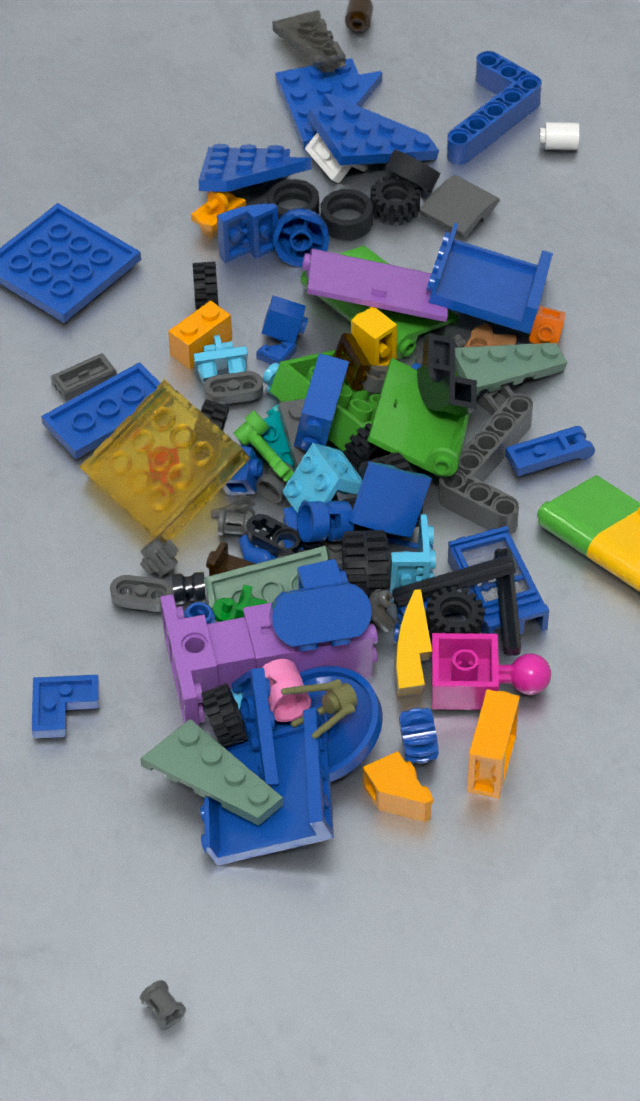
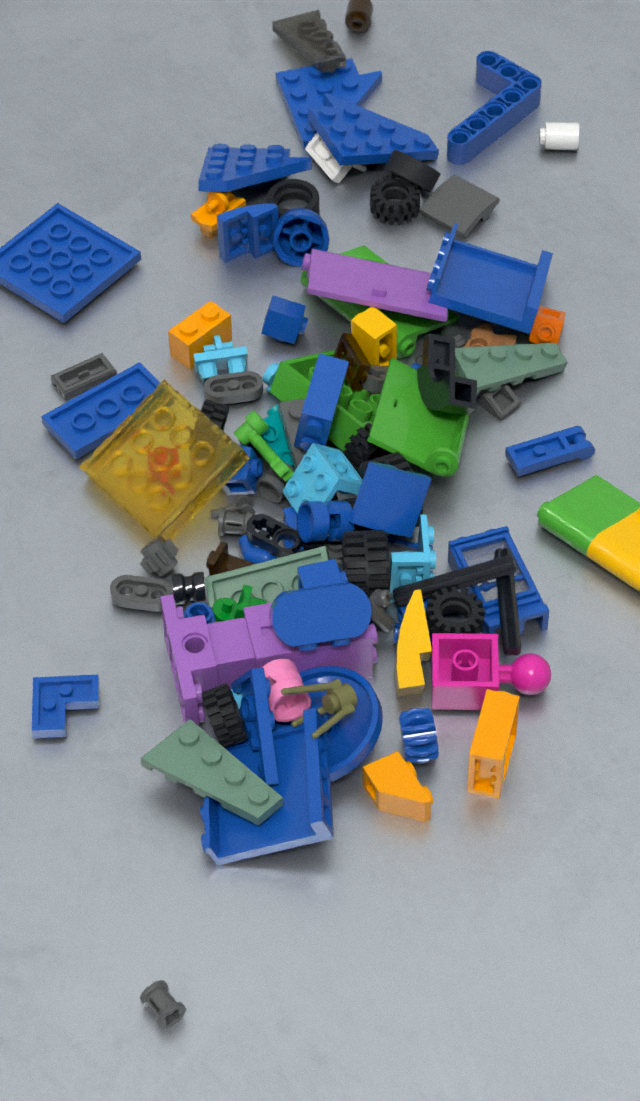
(205, 283): black tyre -> none
(276, 353): blue tile -> none
(347, 200): black tyre -> none
(466, 490): dark grey beam -> none

